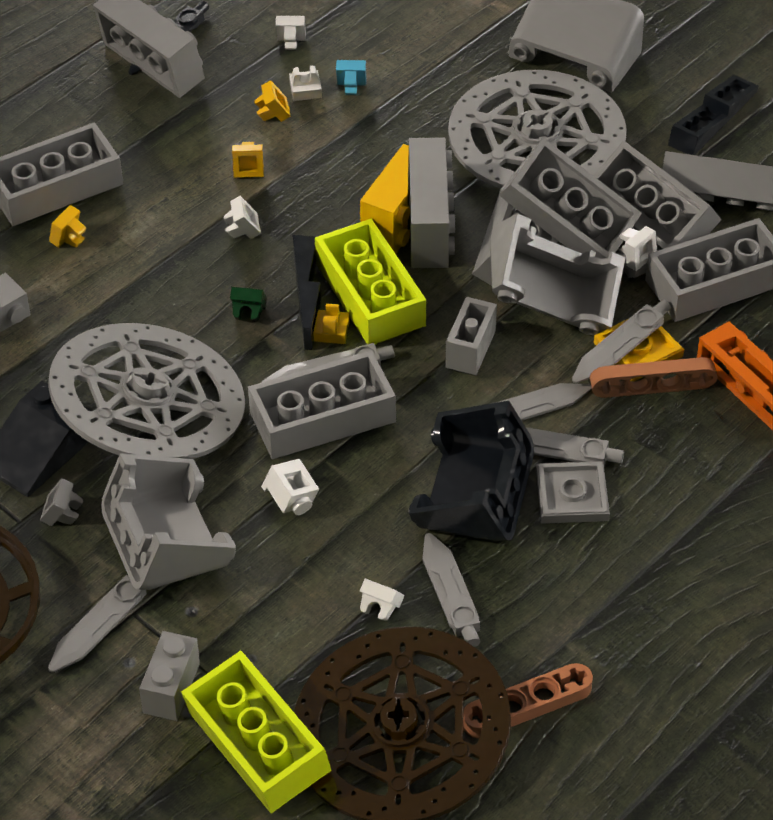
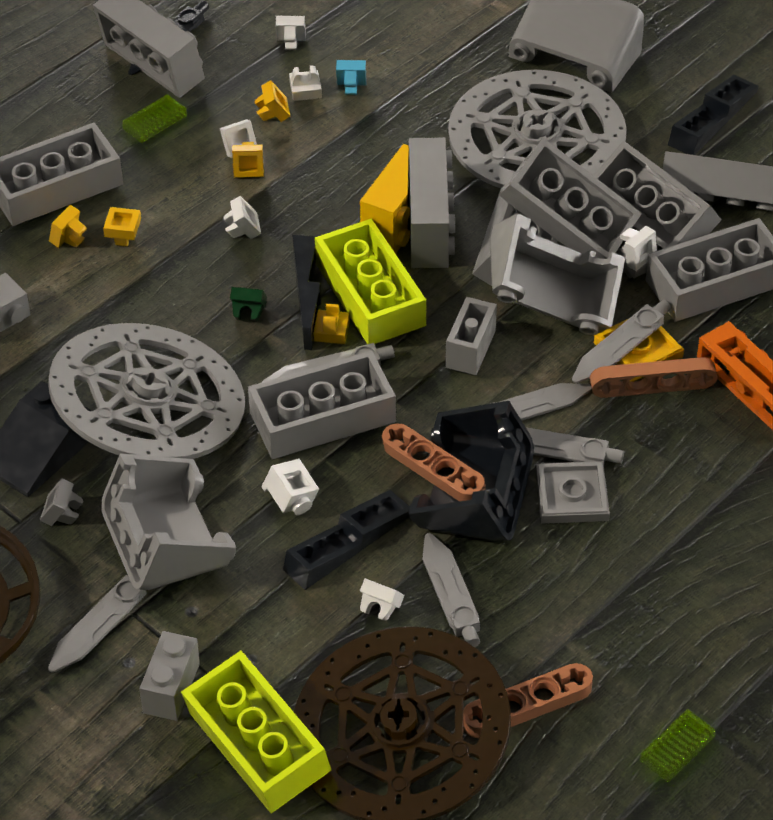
(122, 225): none -> yellow tile
(154, 118): none -> clear neon green tile
(236, 134): none -> white tile
(355, 531): none -> black slope
(430, 466): none -> nougat beam
(677, 745): none -> clear neon green tile

